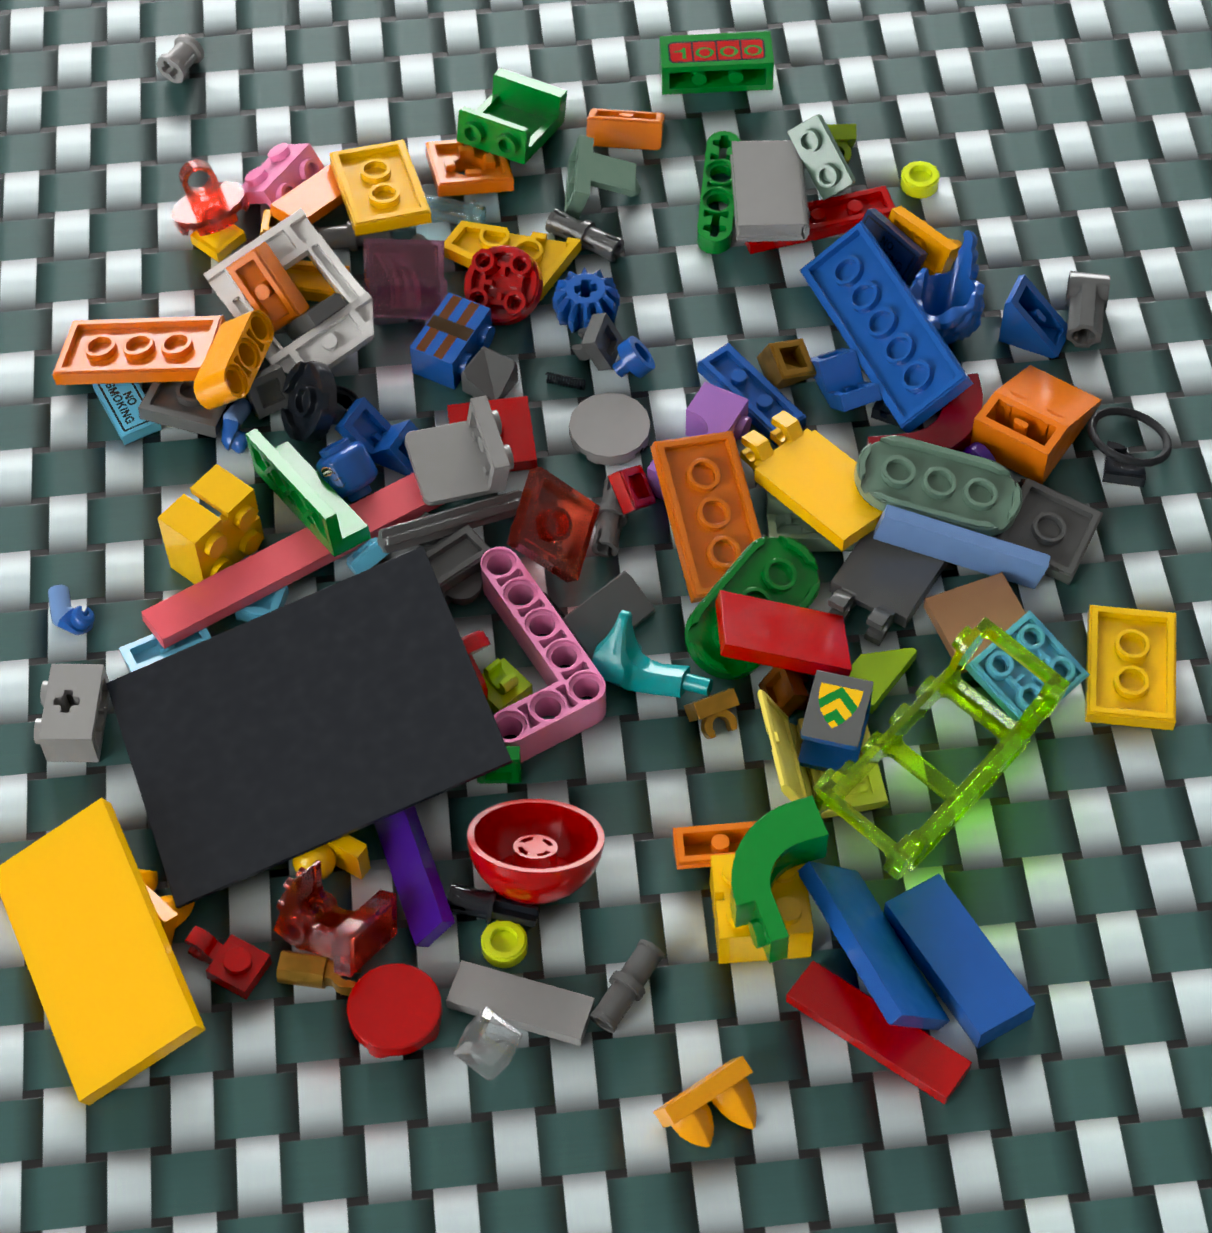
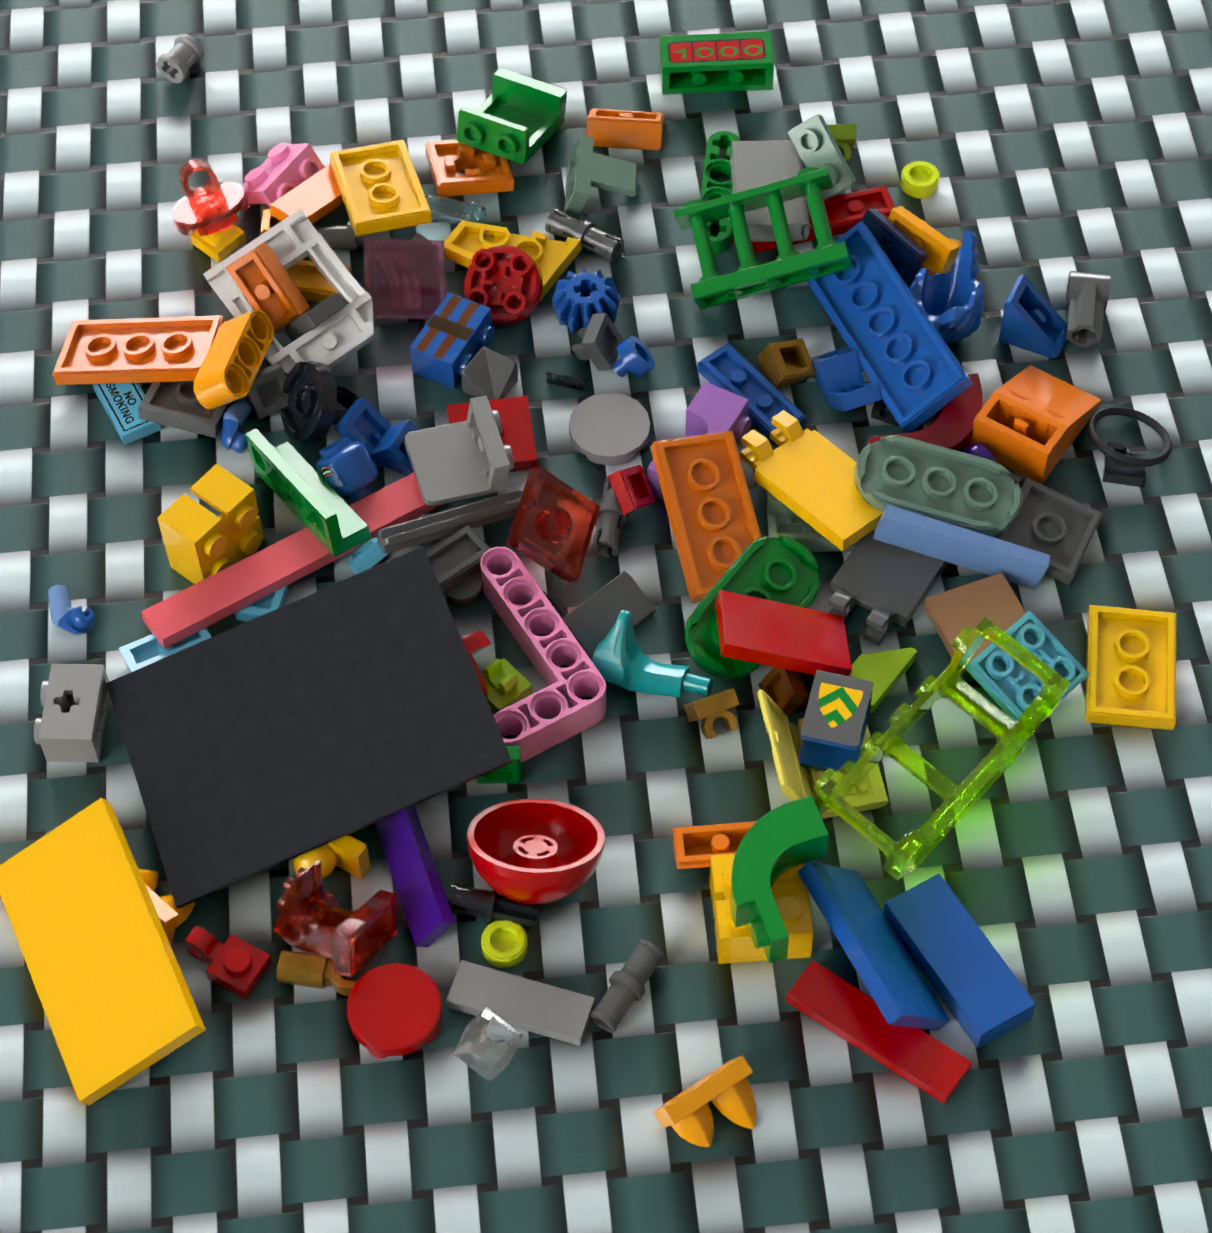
(789, 266): none -> green fence

